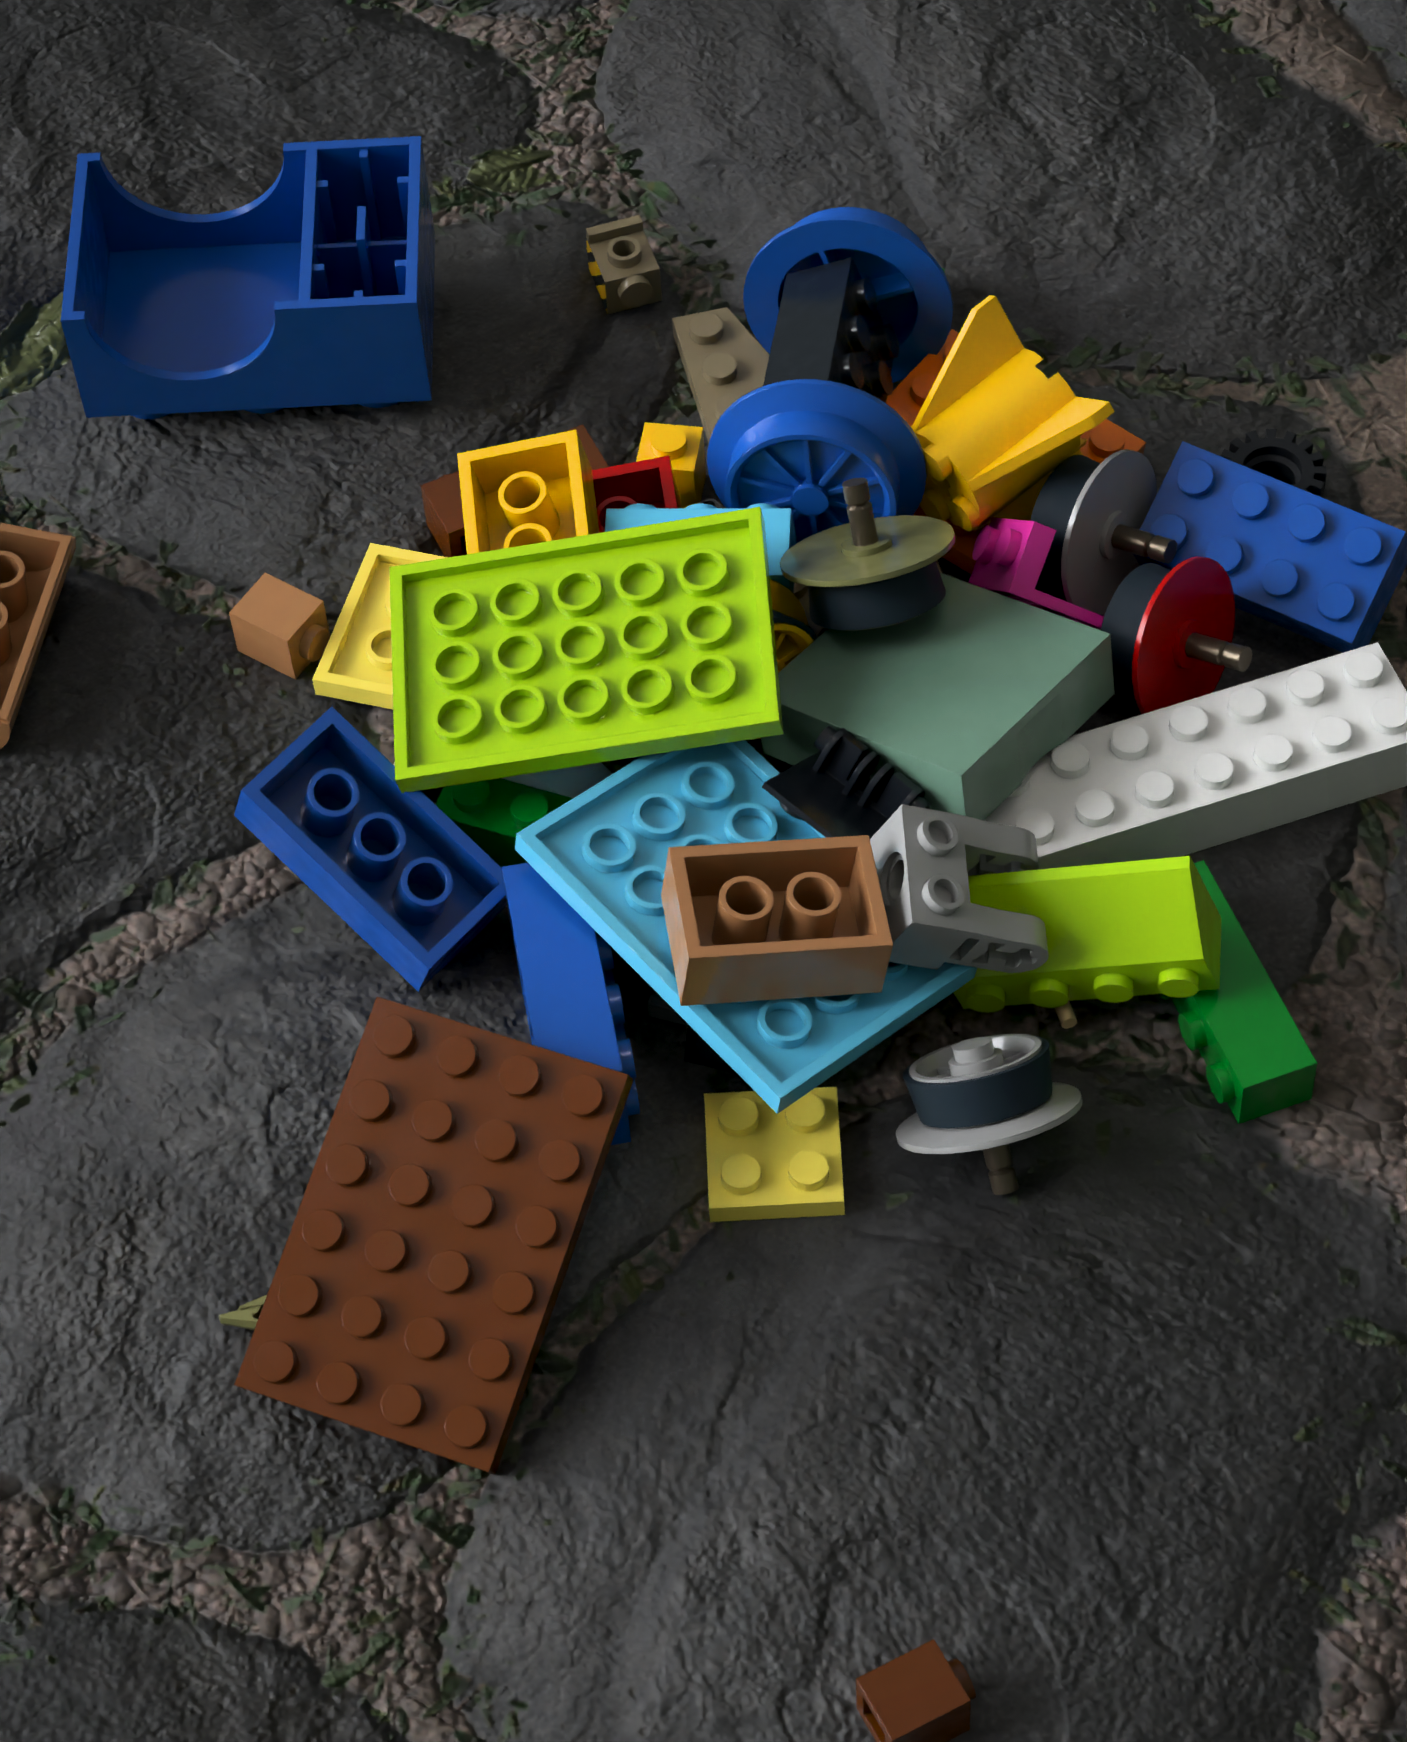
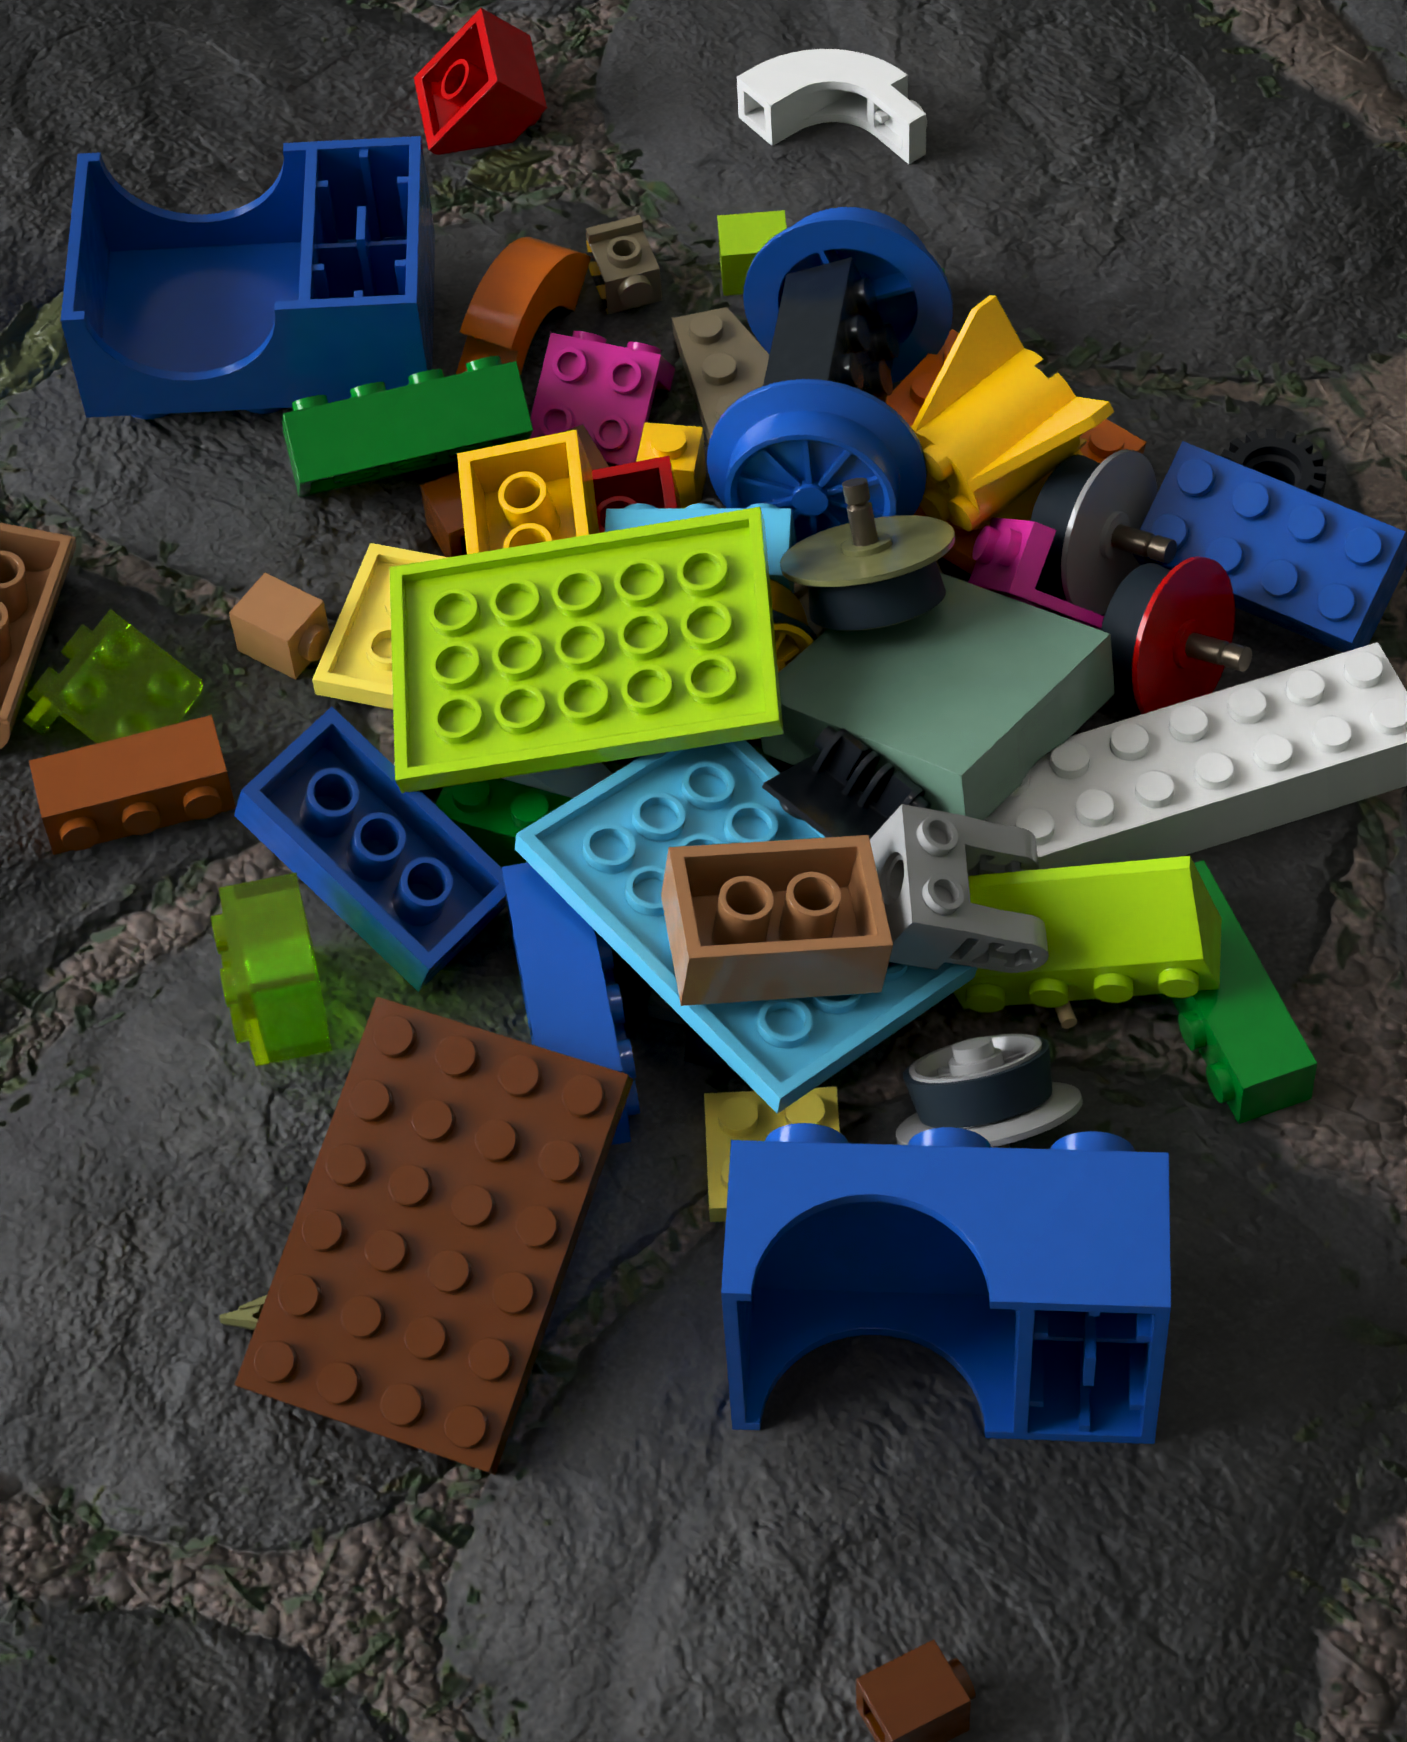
(113, 684): none -> clear neon green bracket
(132, 785): none -> dark orange brick
(270, 970): none -> clear neon green brick
(404, 427): none -> green brick
(480, 87): none -> red slope
(517, 295): none -> orange arch
(601, 388): none -> dark pink bracket
(739, 242): none -> lime brick
(832, 87): none -> white arch
(1007, 1262): none -> blue piece

